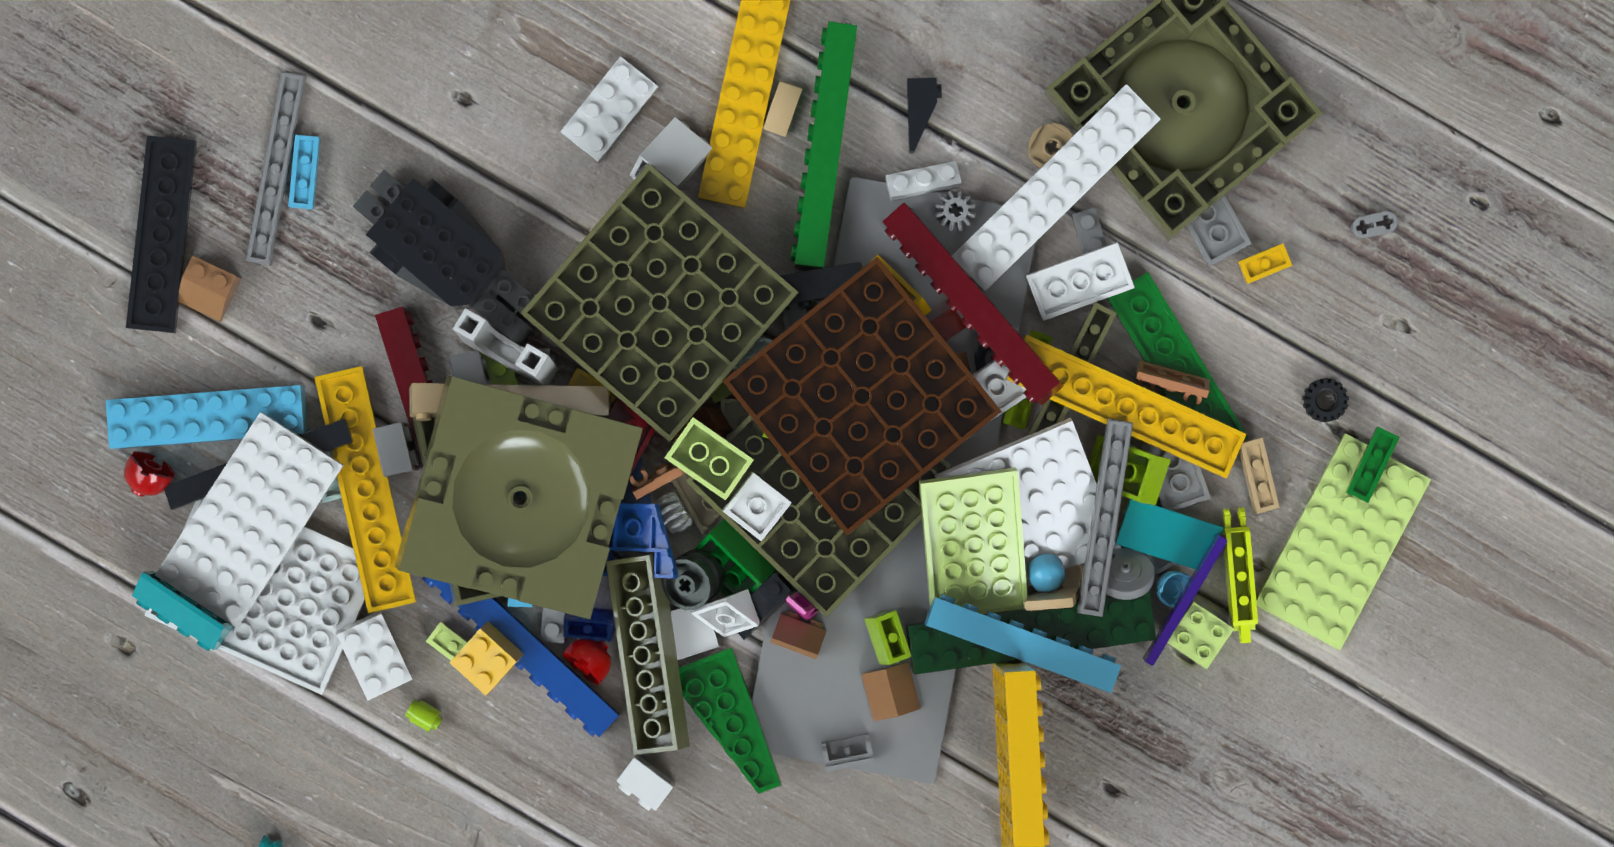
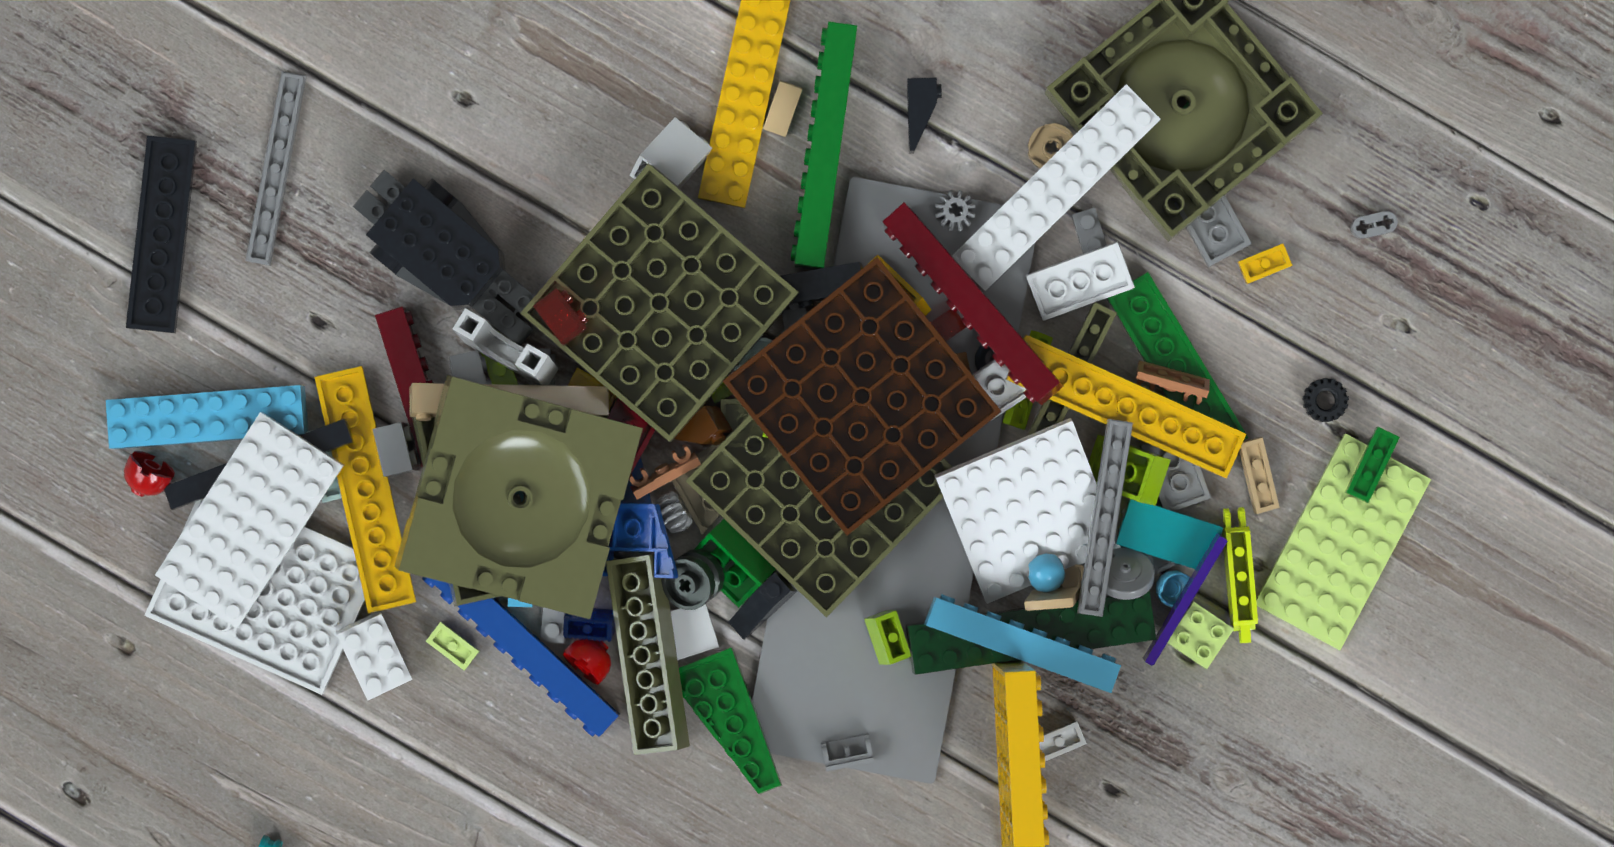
(181, 610): teal slope -> none
(207, 288): medium nougat slope -> none
(304, 172): medium azure plate -> none
(424, 715): lime brick -> none
(486, 658): yellow brick -> none
(561, 316): none -> clear red brick
(609, 109): white plate -> none
(645, 783): white brick -> none
(709, 458): yellowish green brick -> none
(729, 614): white slope -> none
(756, 506): white plate -> none
(799, 635): medium nougat slope -> none
(802, 606): dark pink slope -> none
(891, 691): medium nougat slope -> none
(923, 180): white plate -> none
(975, 539): yellowish green plate -> none
(1062, 740): none -> white plate

